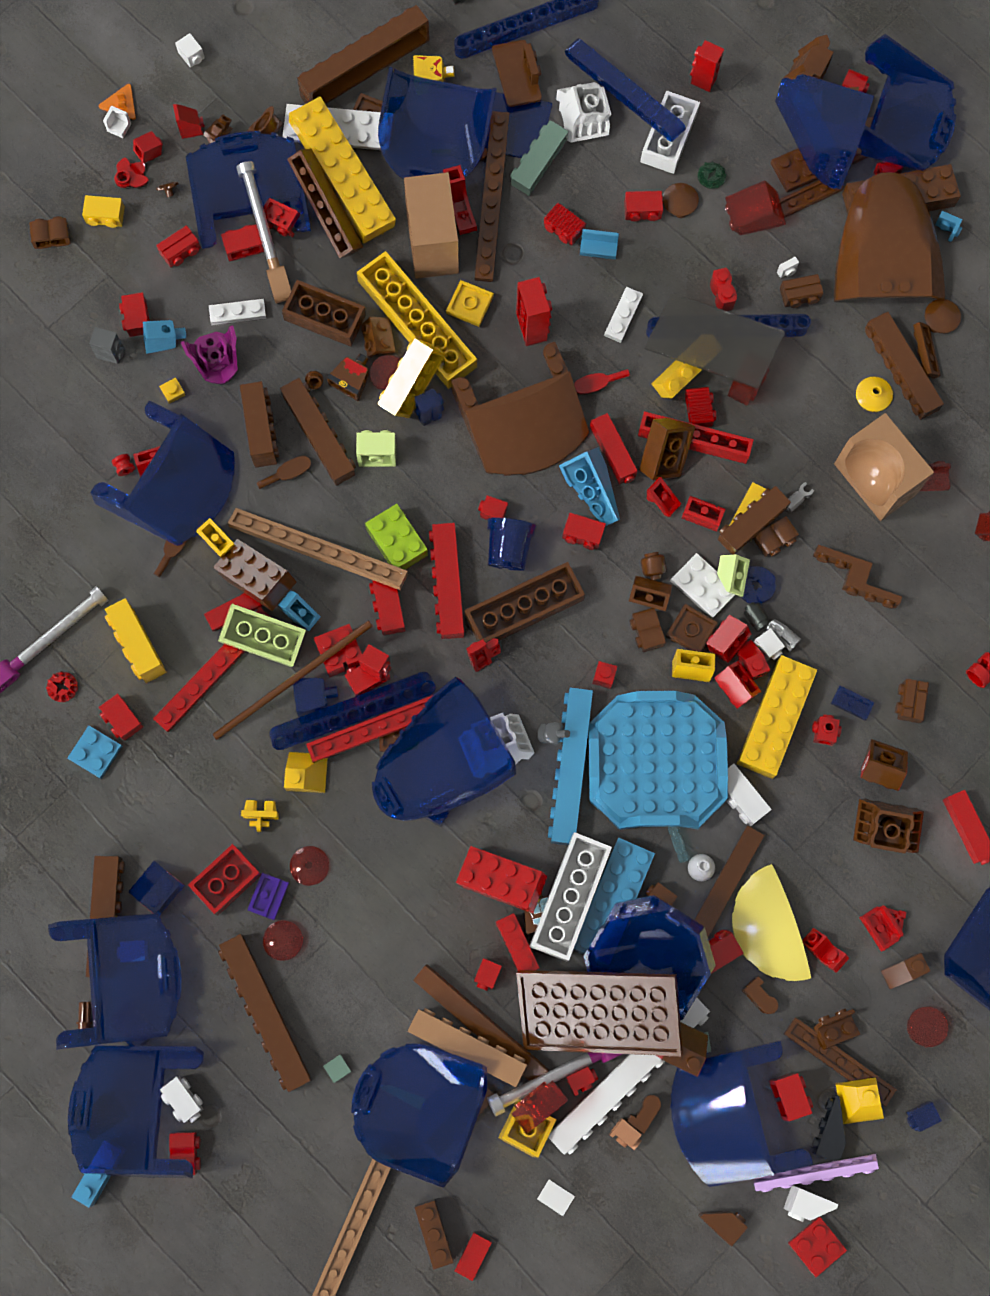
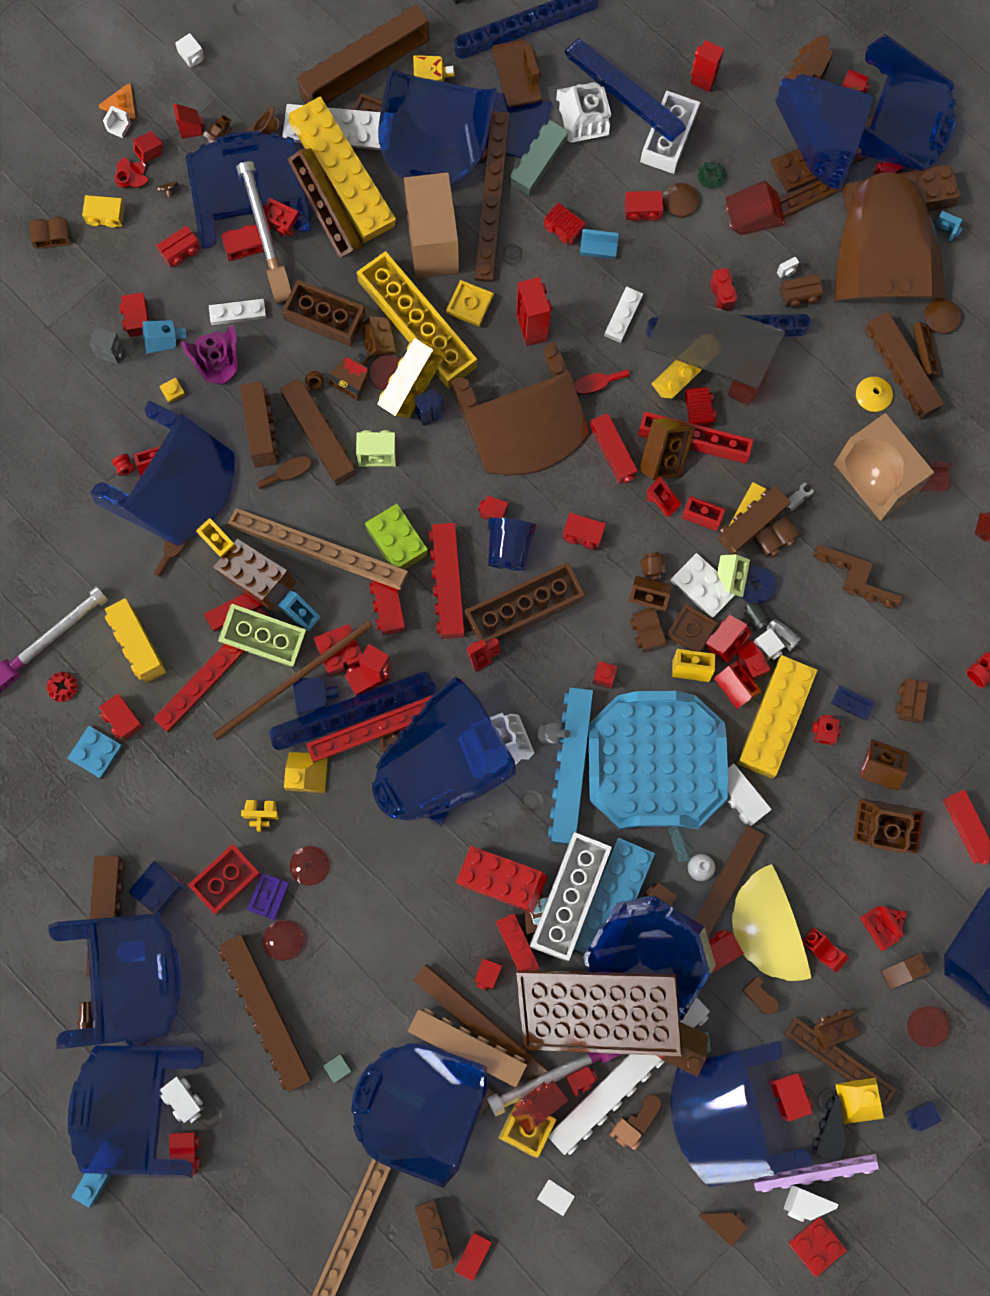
(463, 215): red arch -> none
(591, 480): dark azure wedge -> none

